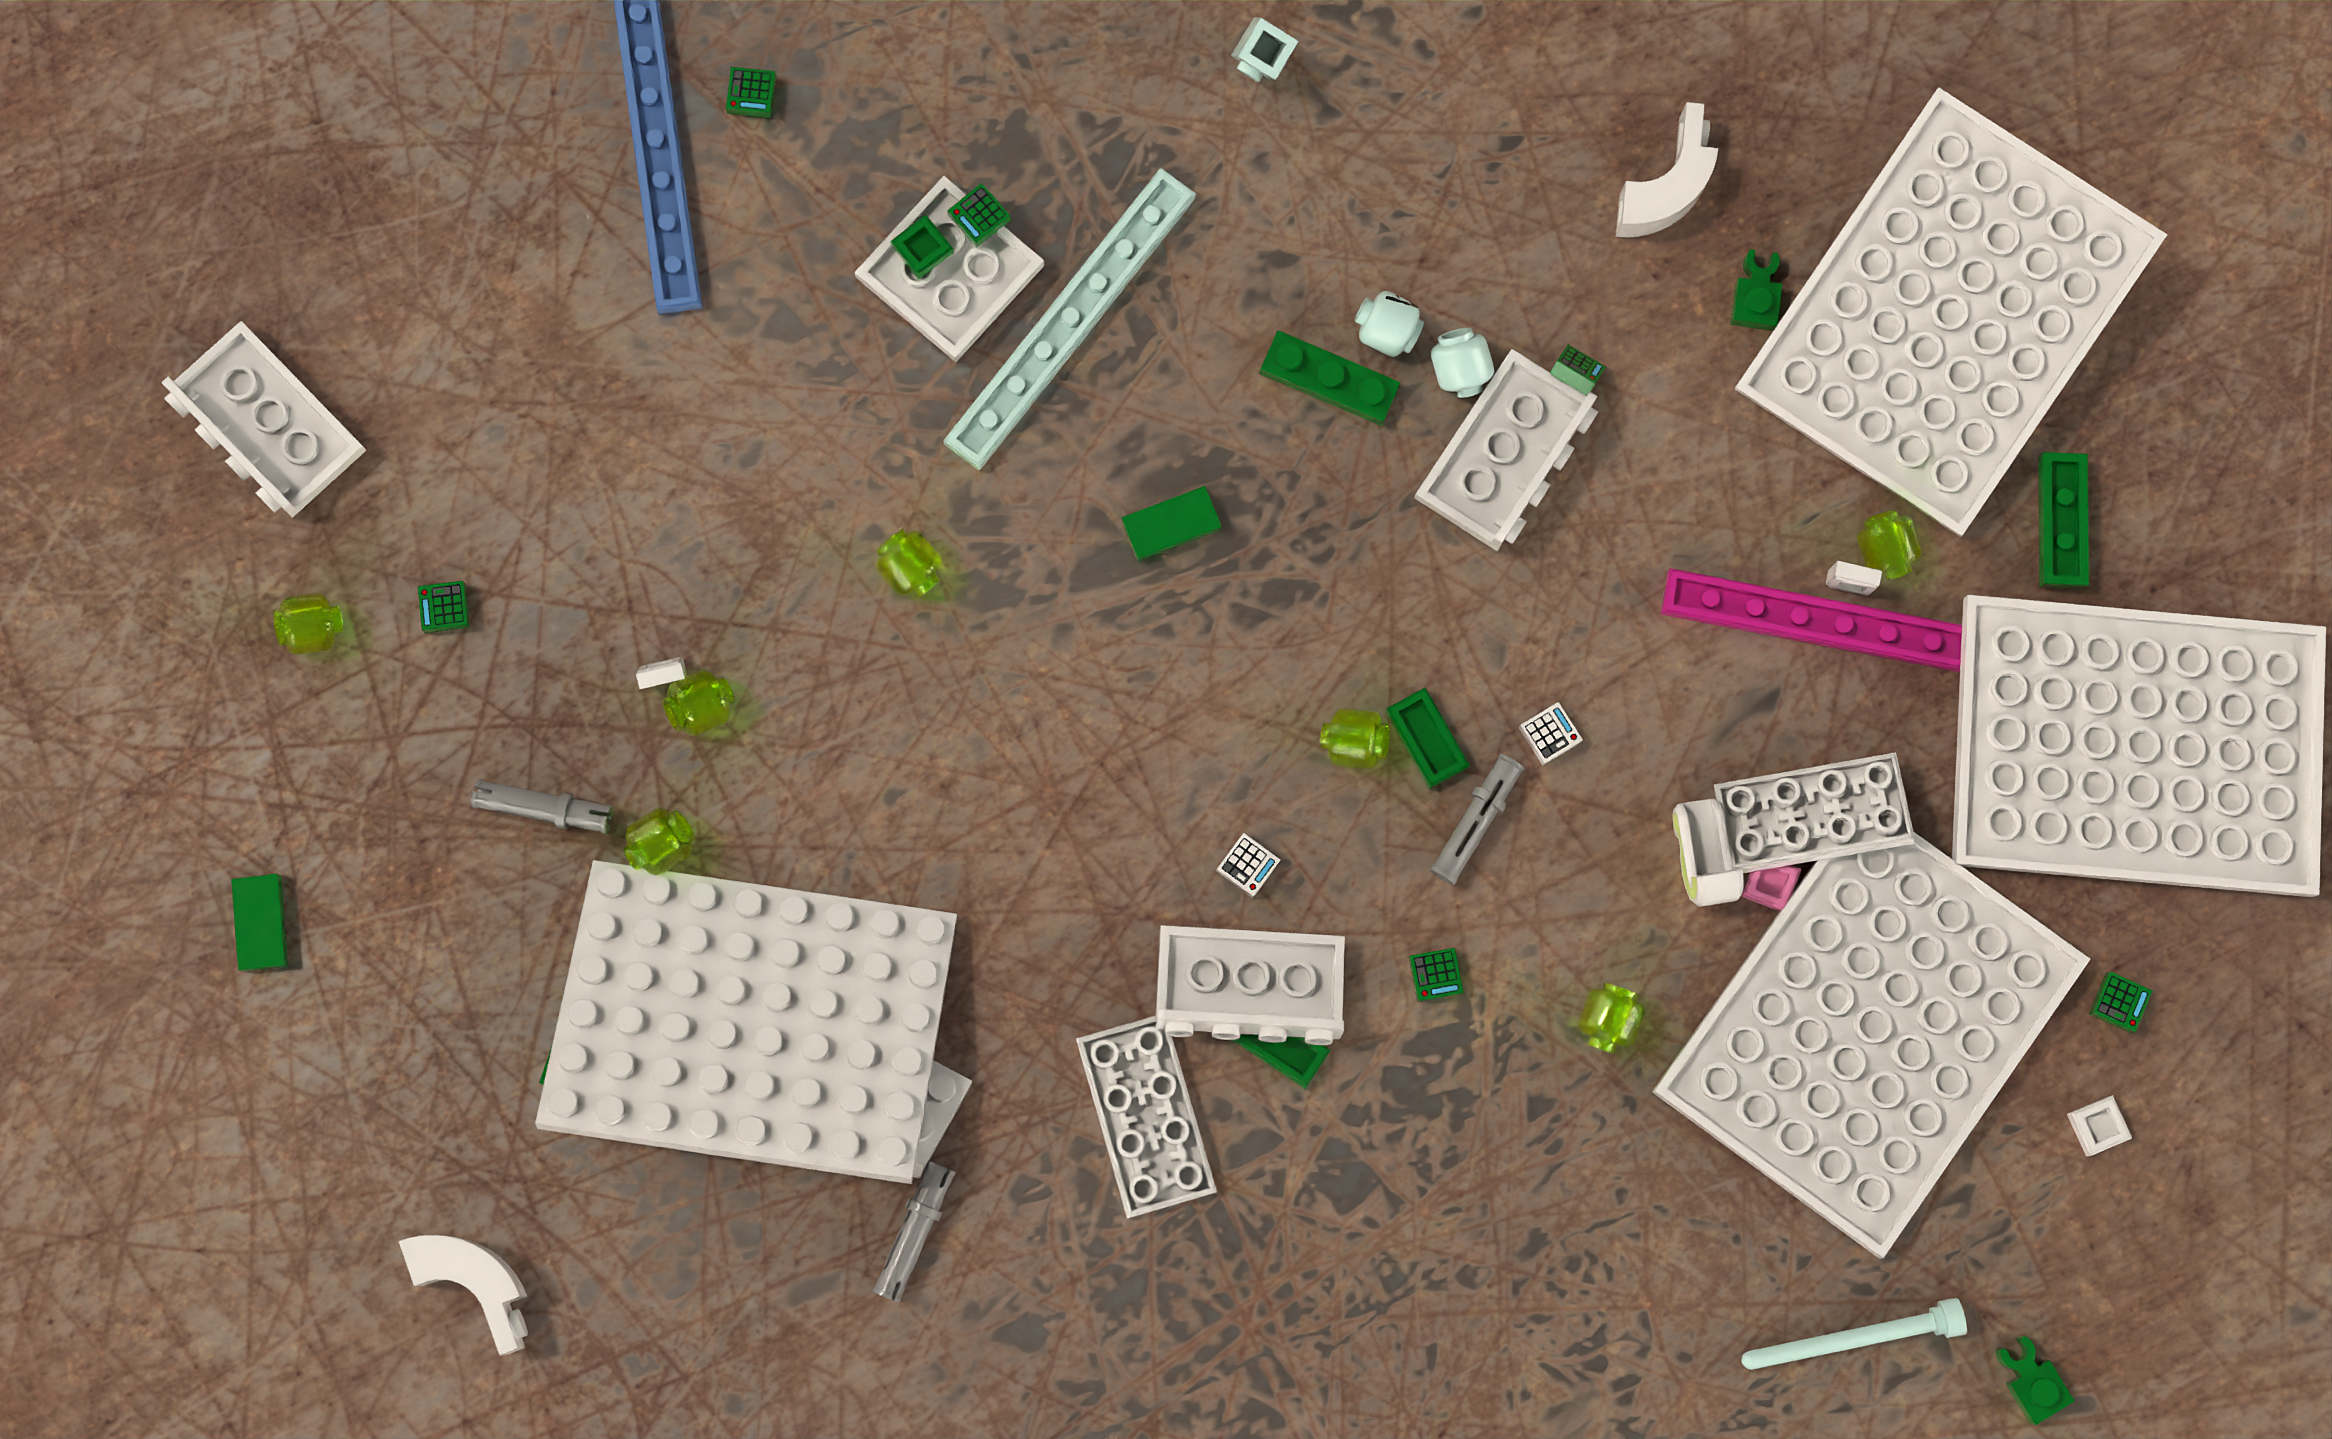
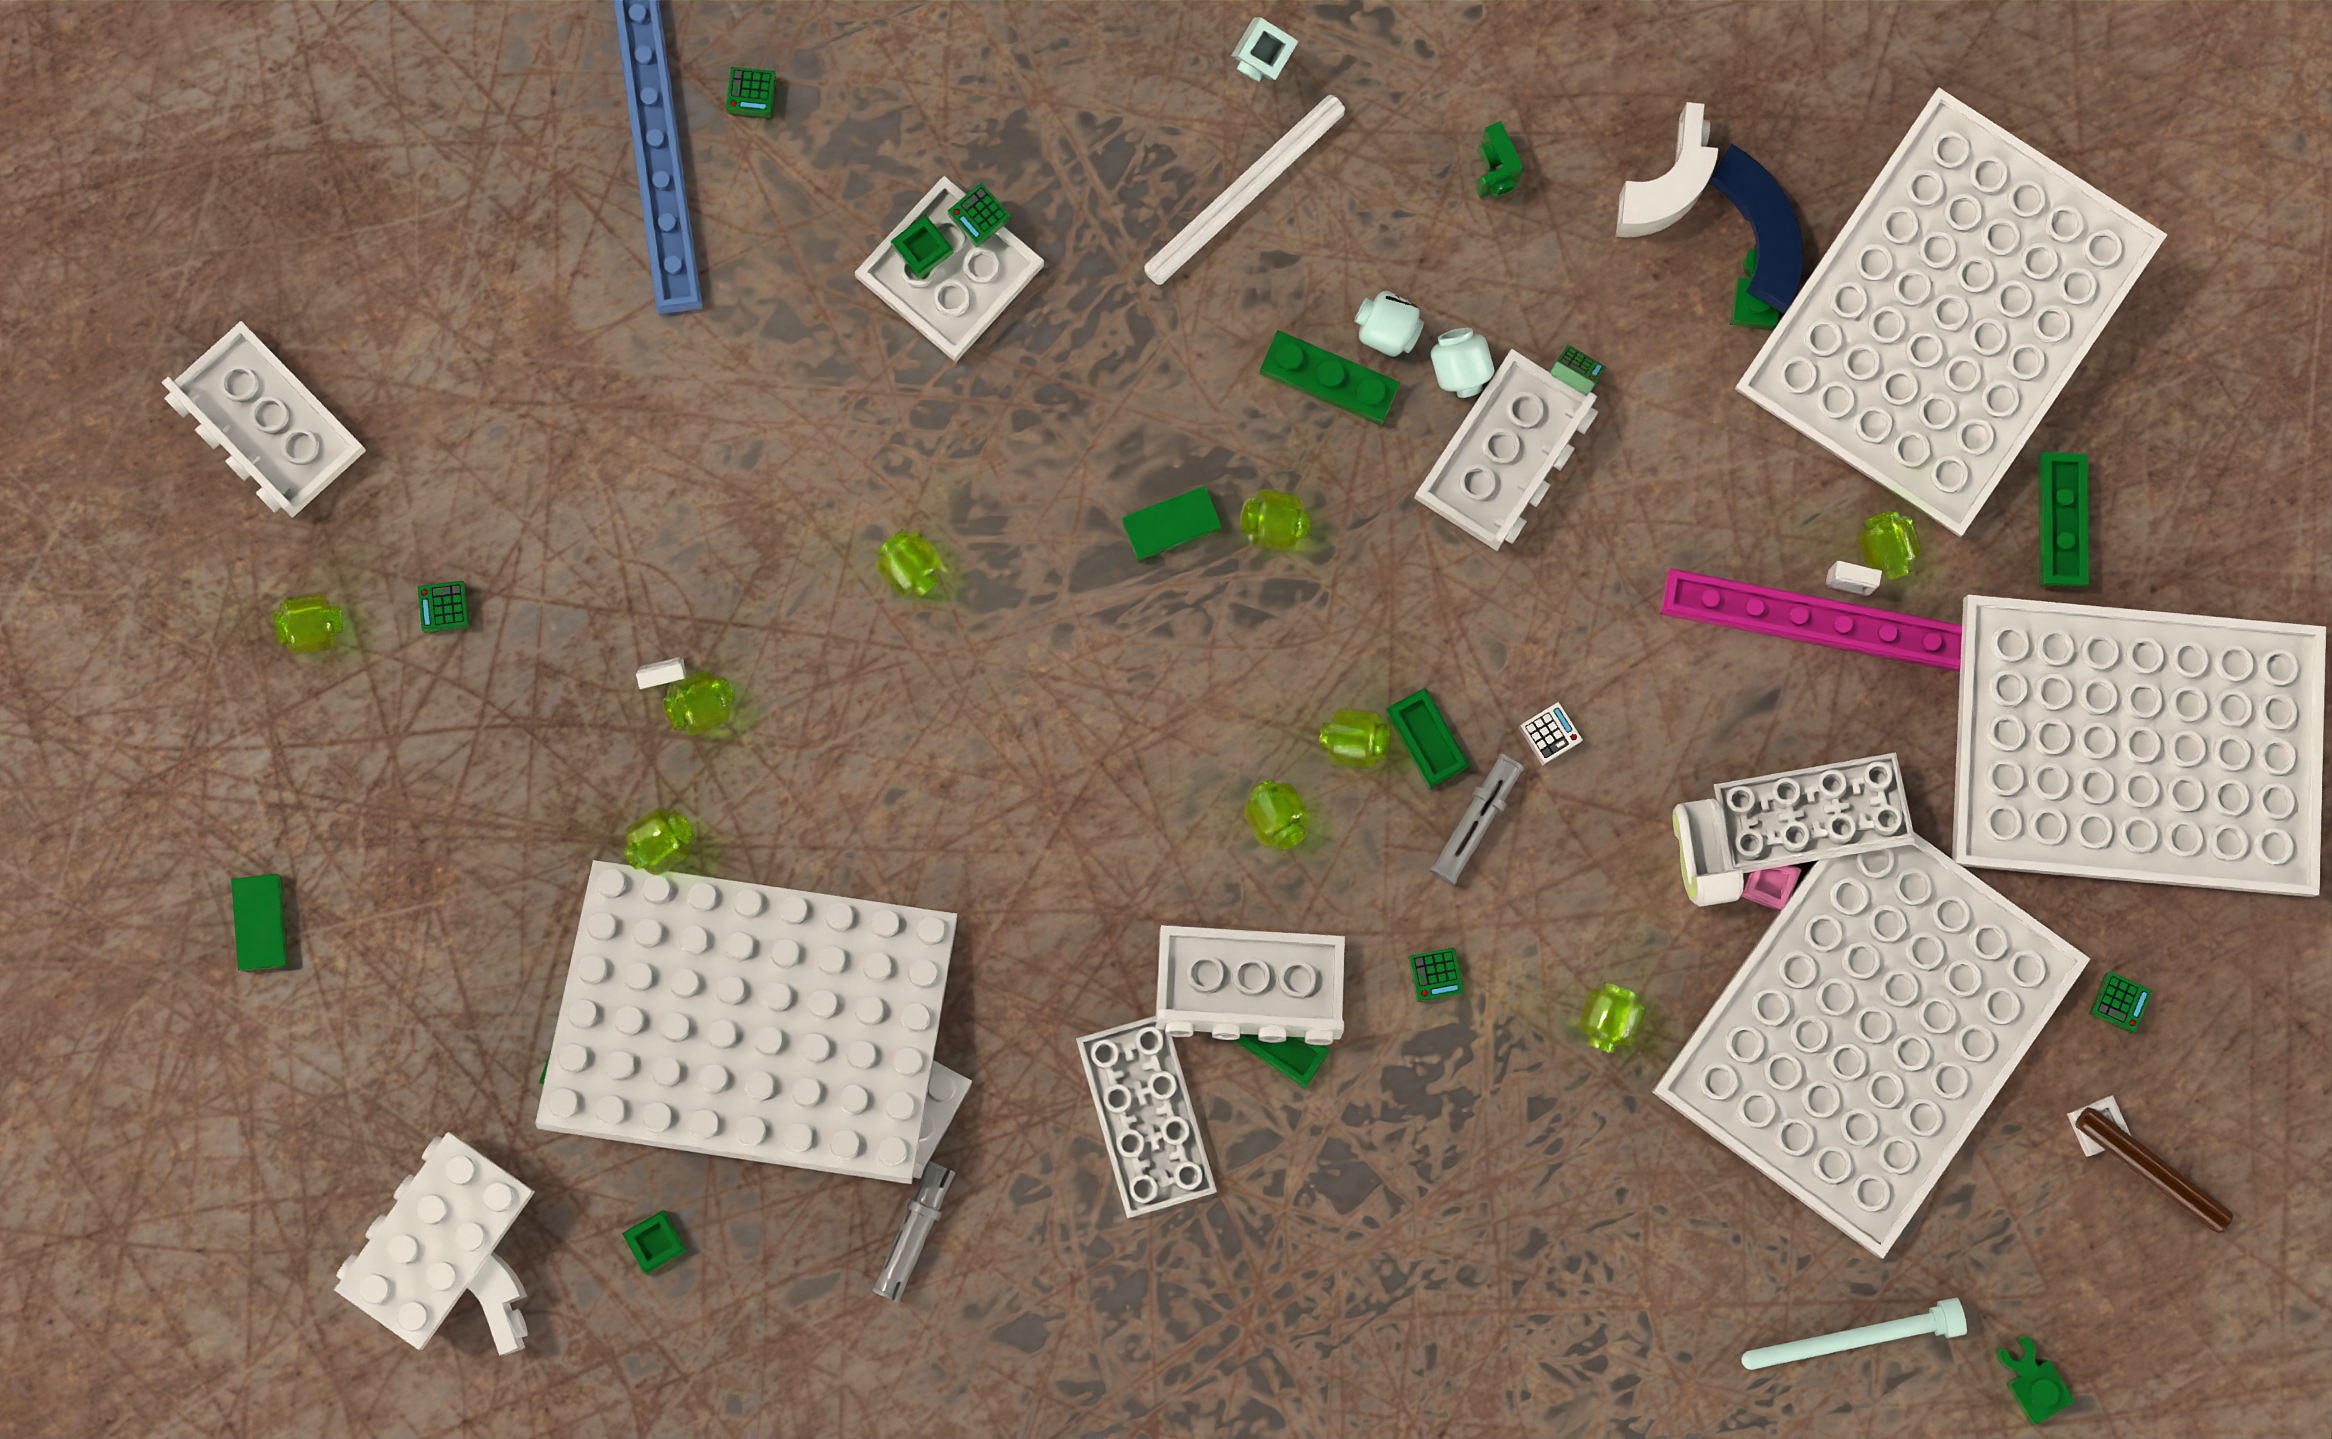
(432, 1239): none -> white bracket
(561, 810): light grey pin -> none
(654, 1242): none -> green tile
(1069, 319): light aqua tile -> none
(1244, 189): none -> white axle
(1248, 865): white tile -> none
(1274, 520): none -> clear neon green head
(1277, 815): none -> clear neon green head
(1499, 154): none -> green bracket
(1773, 223): none -> dark blue tile
(2154, 1170): none -> reddish brown axle

